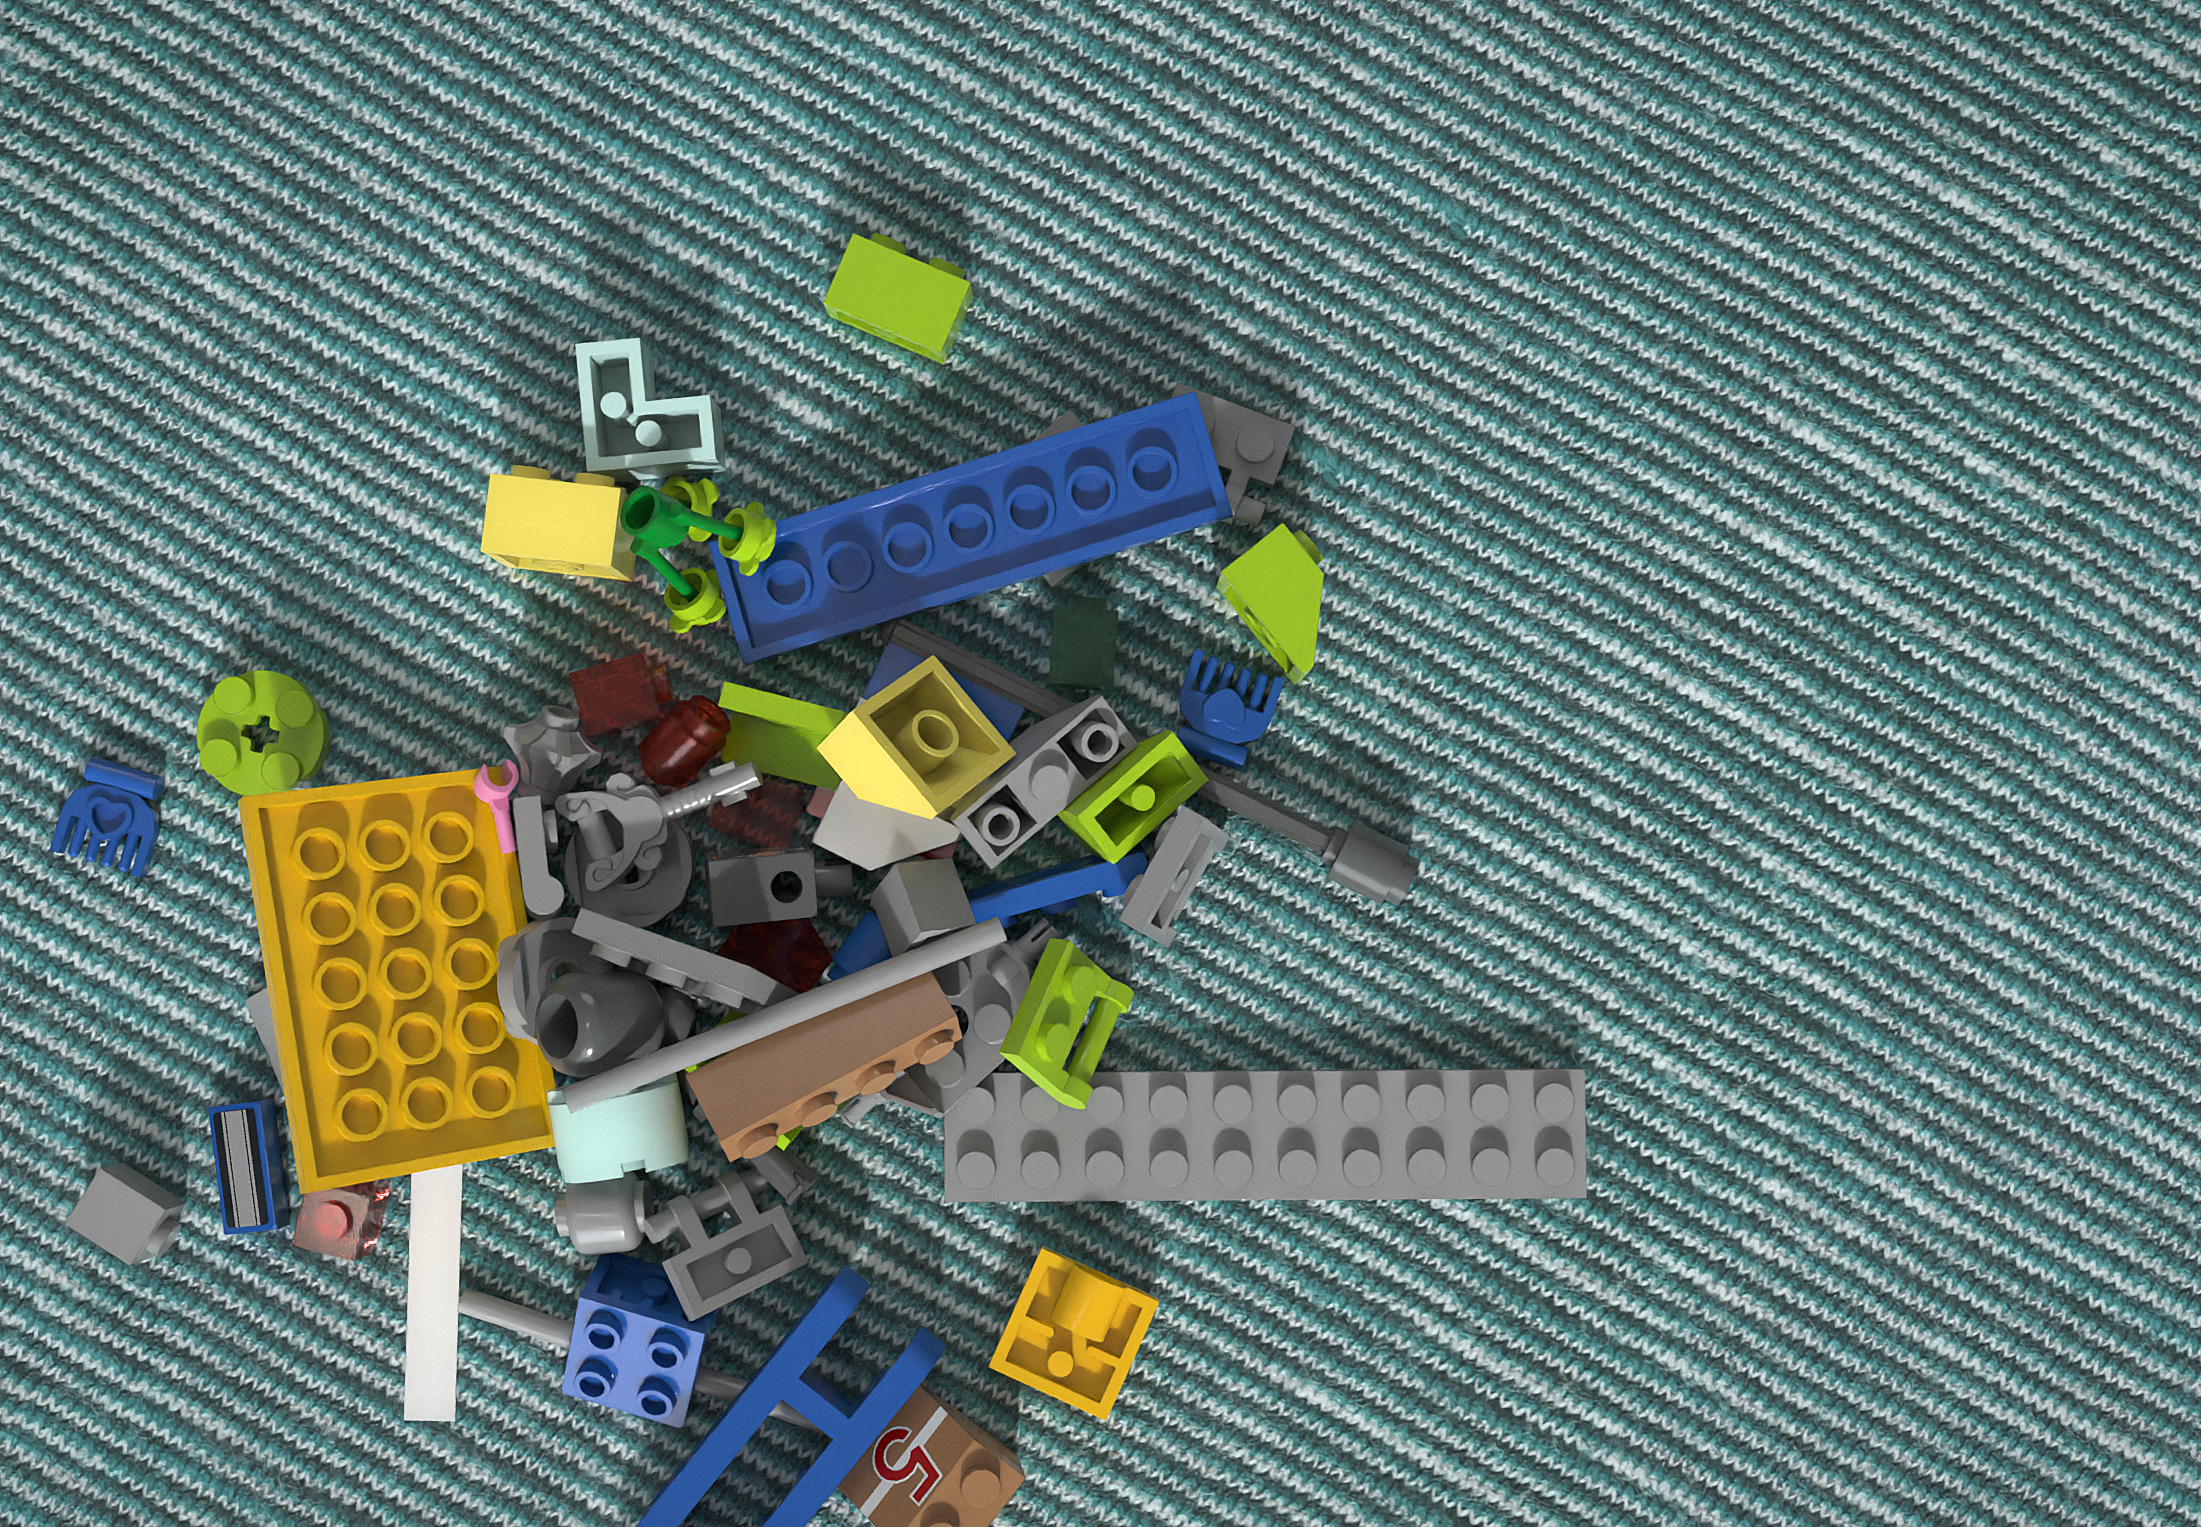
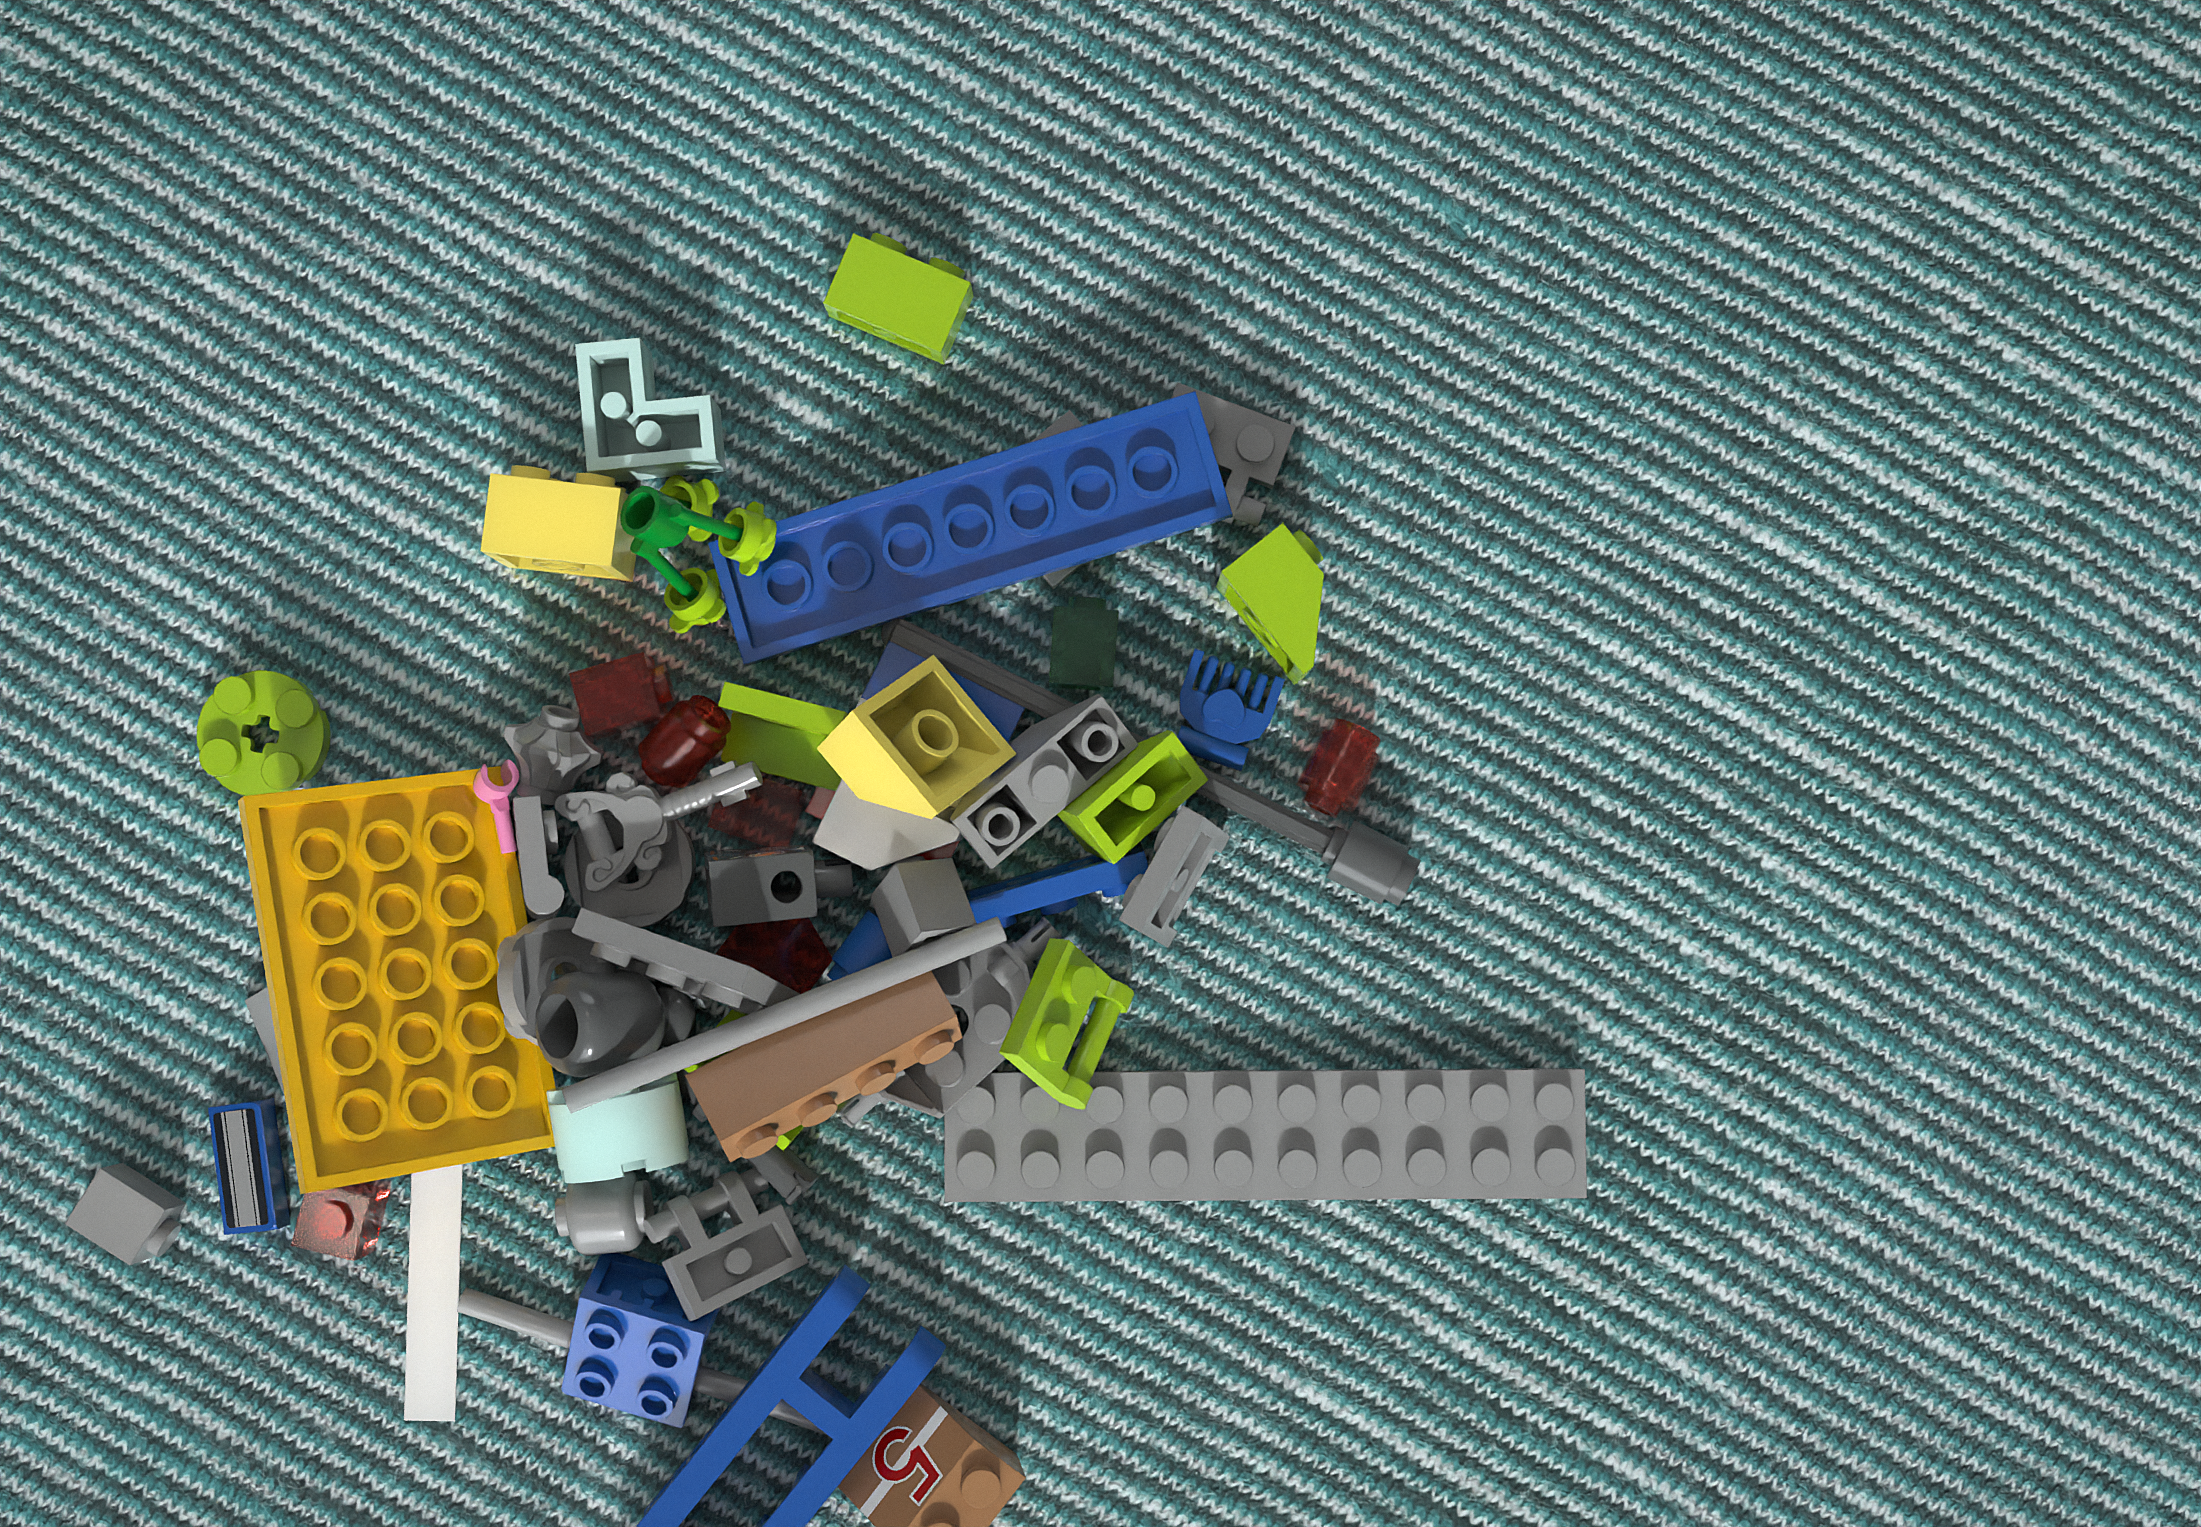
(110, 811): blue piece -> none
(1074, 1333): yellow plate -> none
(1339, 768): none -> clear red brick

